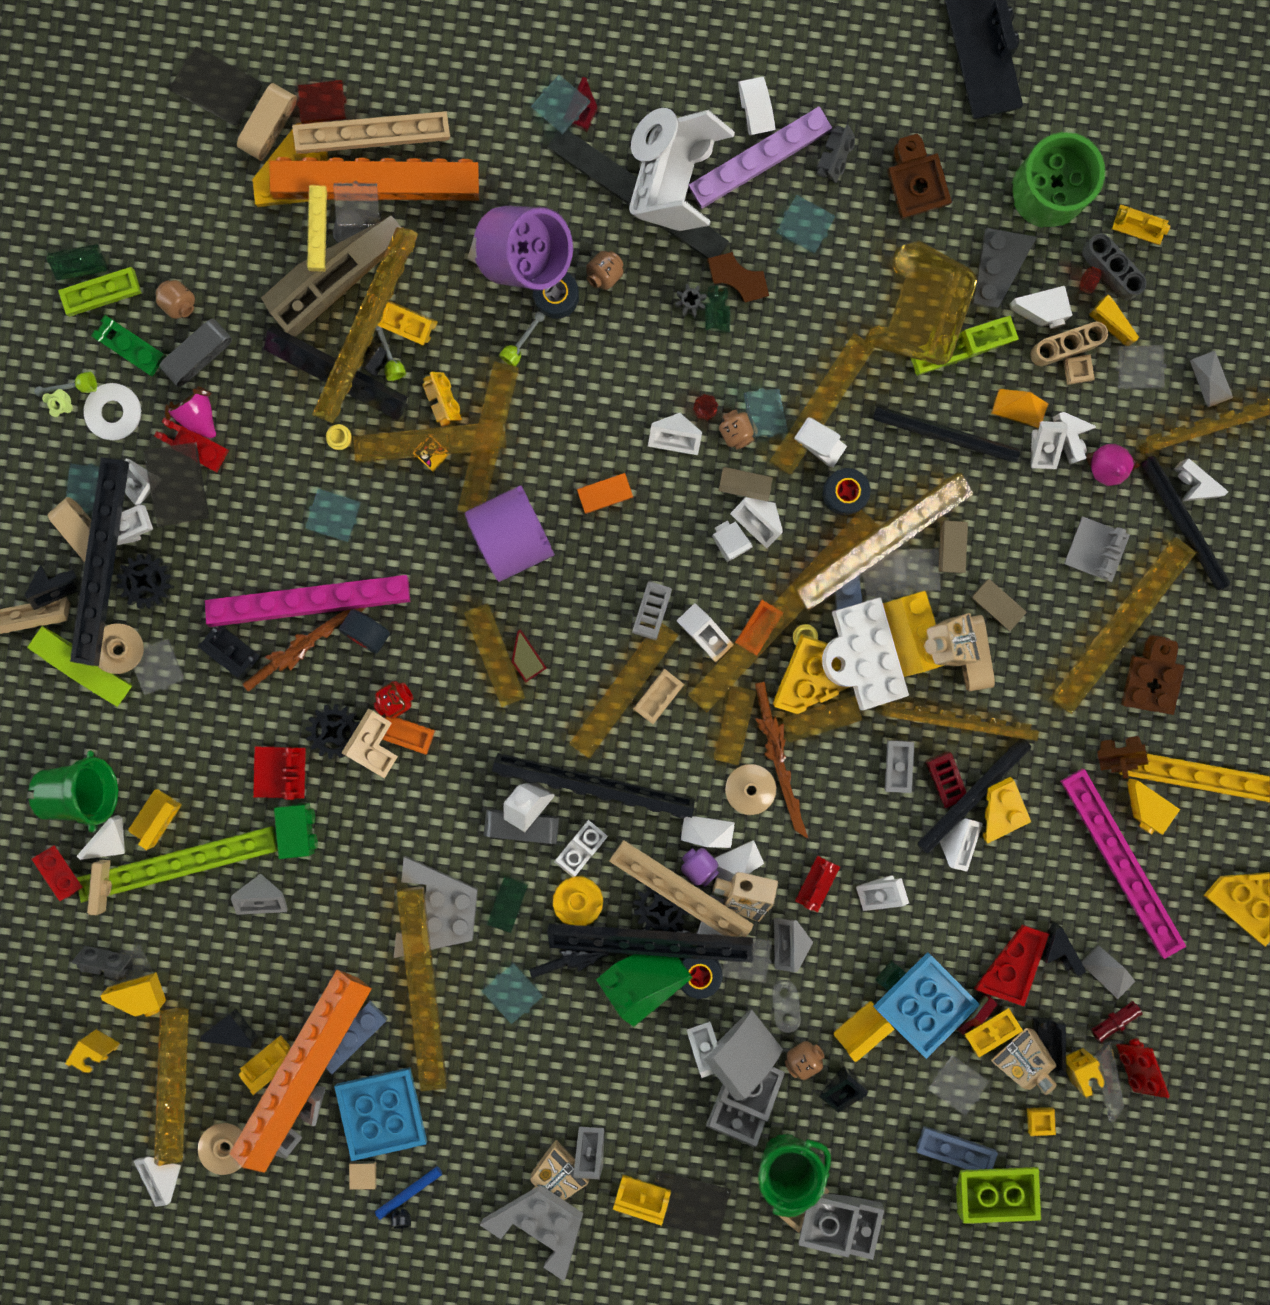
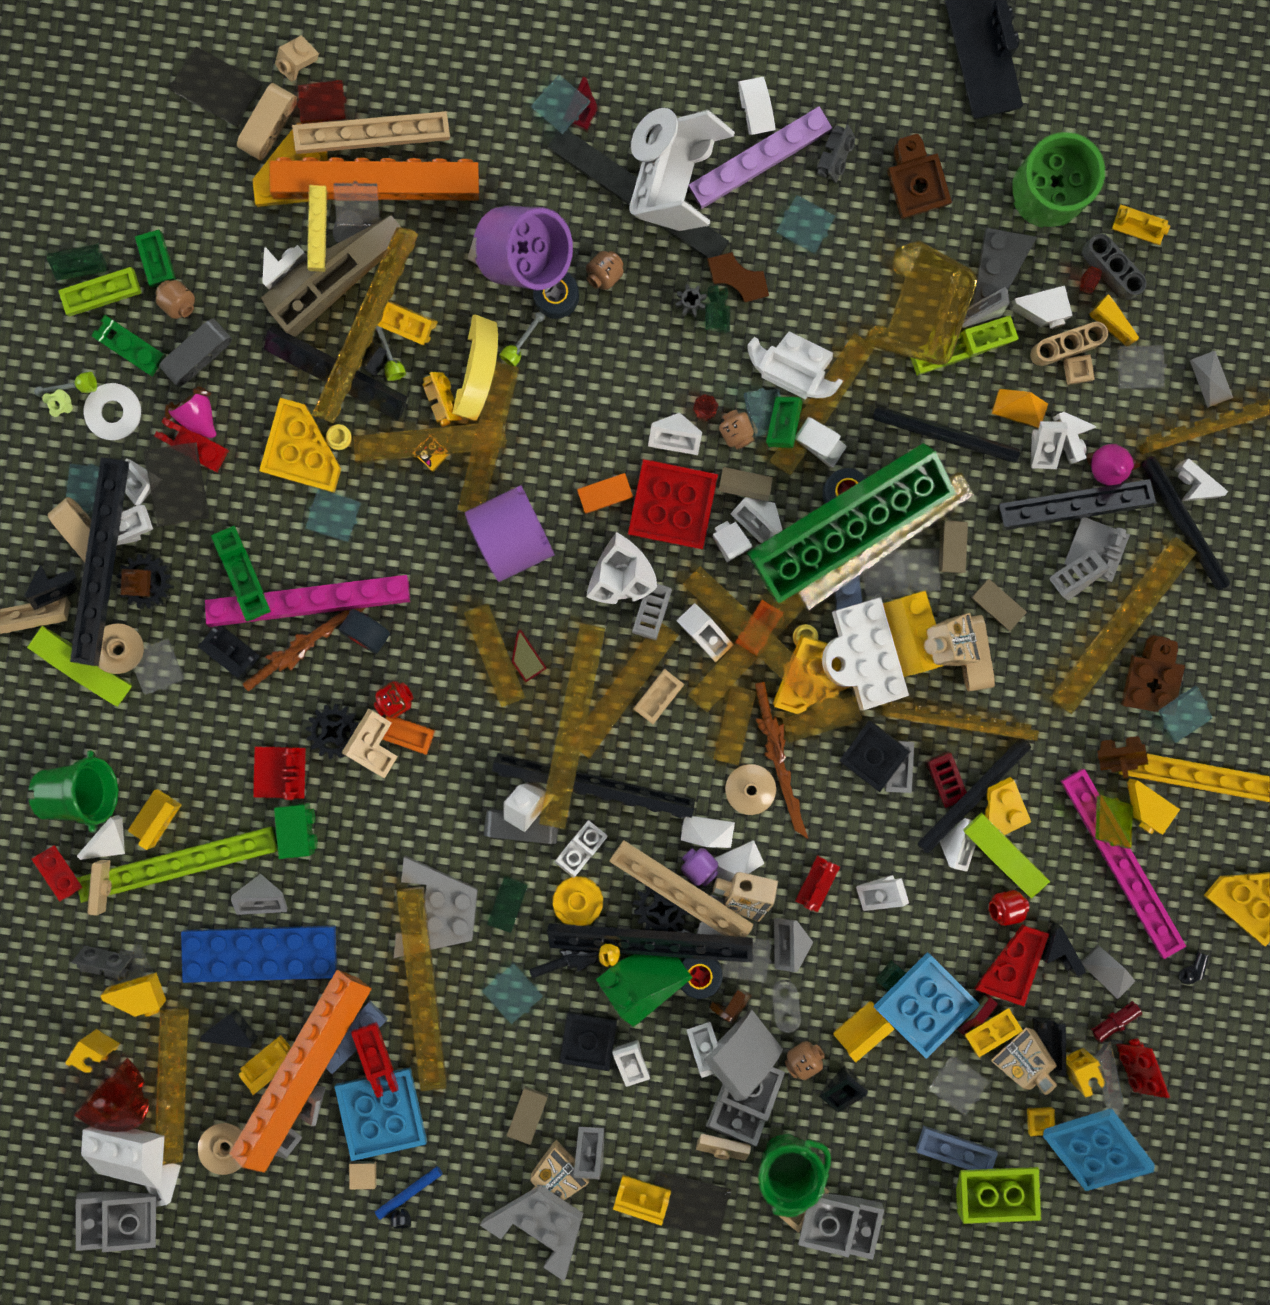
(115, 1221): none -> light grey slope
(117, 1101): none -> clear red brick
(125, 1155): none -> white slope
(135, 582): none -> reddish brown tile
(155, 258): none -> green plate
(241, 573): none -> green slope
(258, 954): none -> blue plate
(274, 271): none -> white slope
(294, 57): none -> tan bracket
(298, 449): none -> yellow plate
(374, 1057): none -> red hinge
(479, 368): none -> light yellow slope
(527, 1115): none -> dark tan tile
(572, 726): none -> clear yellow plate
(588, 1041): none -> black tile
(612, 957): none -> yellow hinge
(621, 573): none -> white brick
(631, 1063): none -> white slope
(672, 504): none -> red plate
(723, 1148): none -> tan plate
(734, 1008): none -> reddish brown tile
(765, 646): none -> clear yellow plate
(784, 422): none -> green plate
(795, 366): none -> white plate
(852, 522): none -> green brick
(875, 756): none -> black tile
(987, 309): none -> light grey slope
(1006, 855): none -> lime slope
(1008, 908): none -> red head
(1074, 567): none -> light grey slope
(1076, 505): none -> black plate
(1098, 1150): none -> dark azure plate
(1114, 822): none -> clear neon green piece
(1185, 714): none -> clear light blue piece
(1195, 971): none -> black arm

